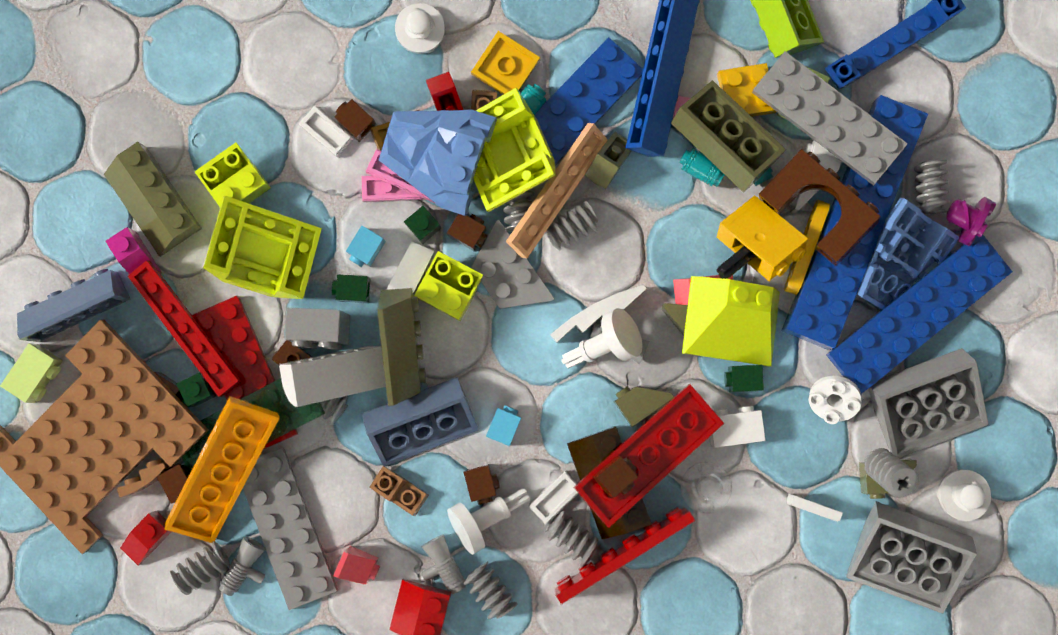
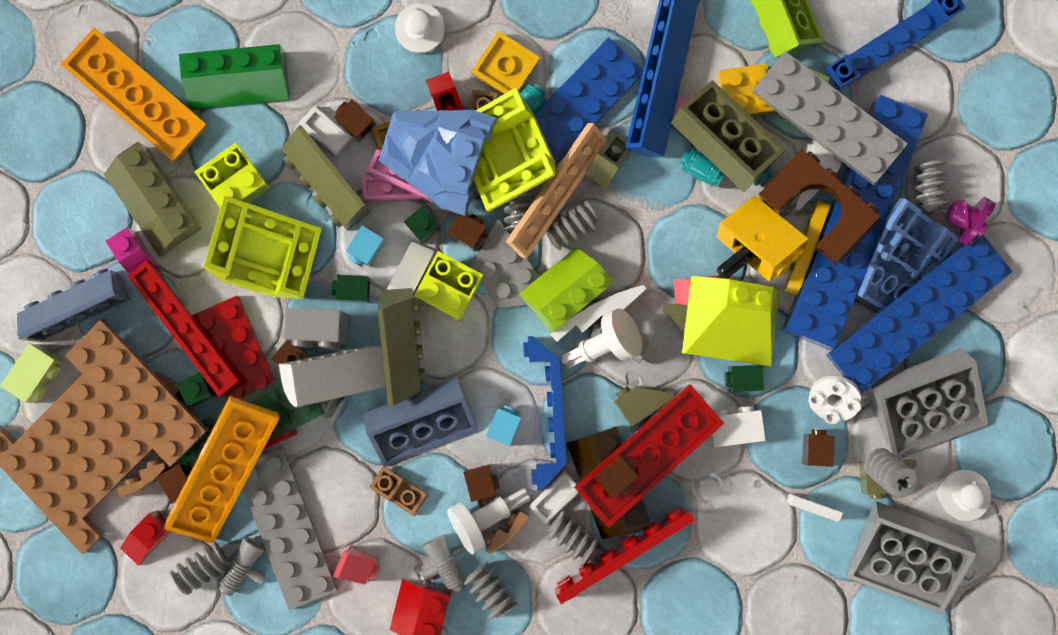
(134, 95): none -> light orange plate
(234, 77): none -> green slope
(324, 178): none -> olive slope
(501, 537): none -> medium nougat slope
(547, 471): none -> blue slope
(565, 289): none -> lime slope
(818, 448): none -> reddish brown brick

